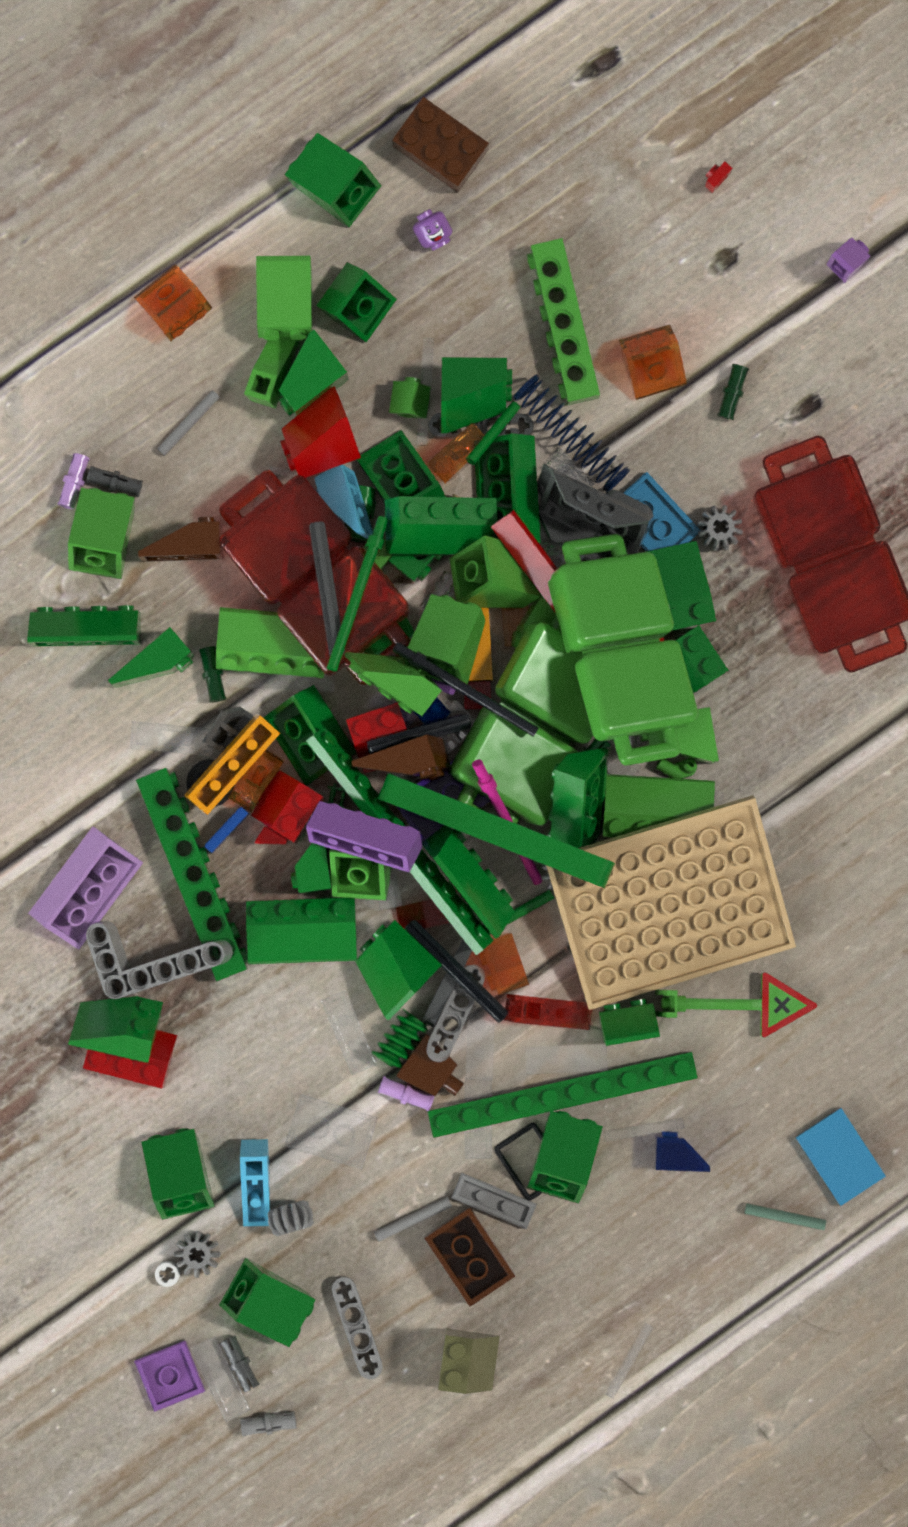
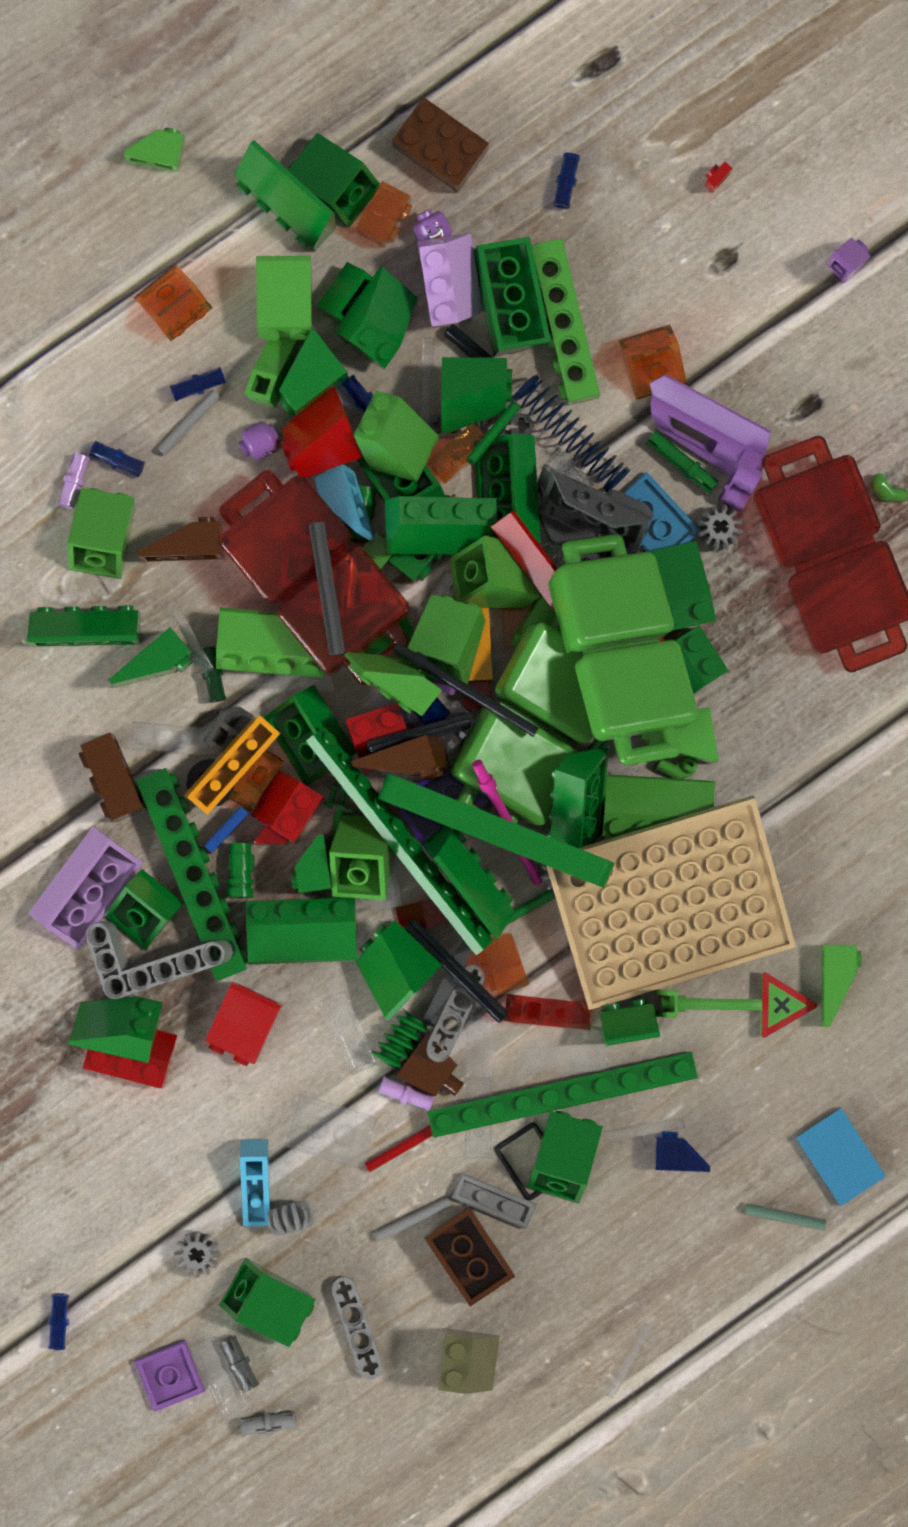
(58, 1321): none -> clear blue pin
(111, 777): none -> reddish brown brick
(114, 481): dark grey pin -> none
(117, 459): none -> clear blue pin
(143, 909): none -> green slope
(158, 150): none -> bright green slope
(172, 1280): white bush -> none
(177, 1173): green slope -> none
(190, 637): none -> clear bar
(197, 384): none -> clear blue pin
(240, 868): none -> green axle
(243, 1024): none -> red slope
(259, 440): none -> medium lavender head
(285, 197): none -> green slope
(357, 392): none -> clear blue pin
(364, 836): medium lavender brick -> none
(374, 545): green bar -> none
(378, 319): none -> green slope
(384, 214): none -> clear orange brick
(394, 437): none -> bright green slope
(399, 1149): none -> red bar
(410, 398): bright green brick -> none
(450, 278): none -> lavender slope
(465, 343): none -> black axle
(511, 296): none -> green slope
(566, 180): none -> clear blue pin
(691, 469): none -> green pin
(733, 391): dark green pin -> none
(734, 442): none -> medium lavender panel
(837, 972): none -> bright green slope
(885, 491): none -> bright green arm

